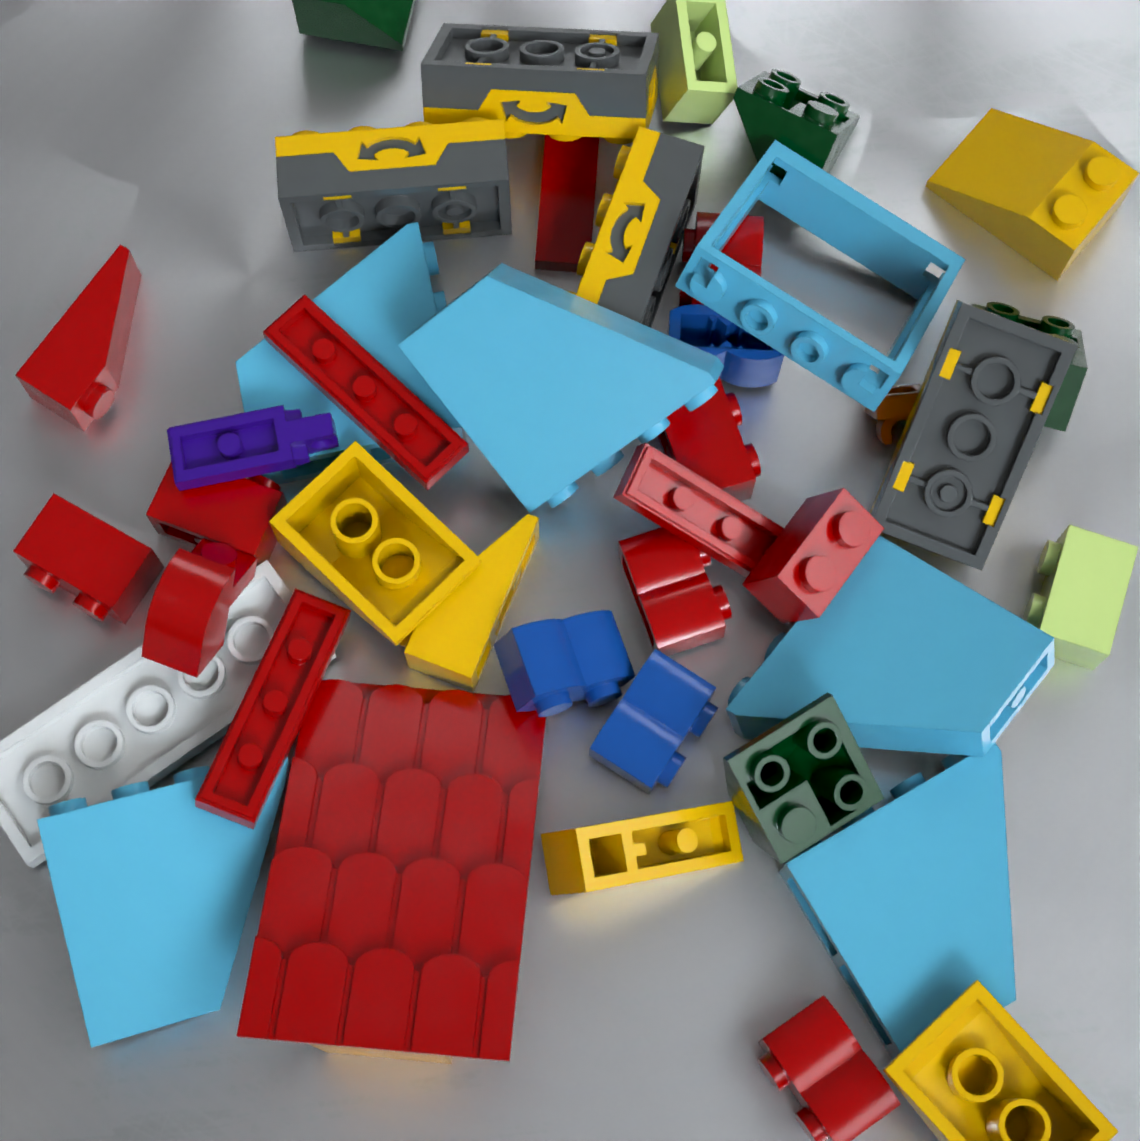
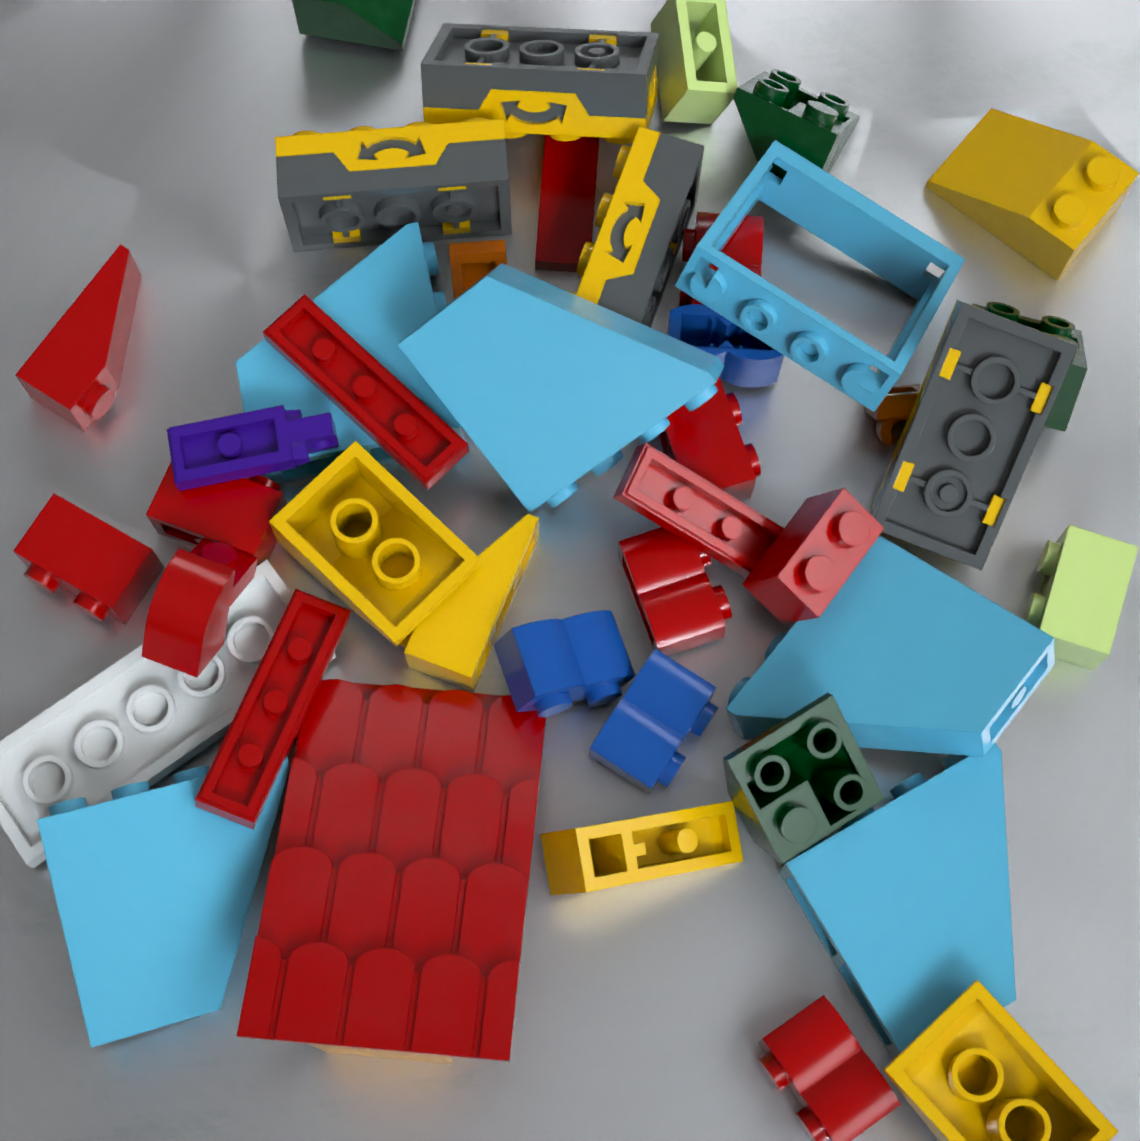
(473, 261): none -> orange tile

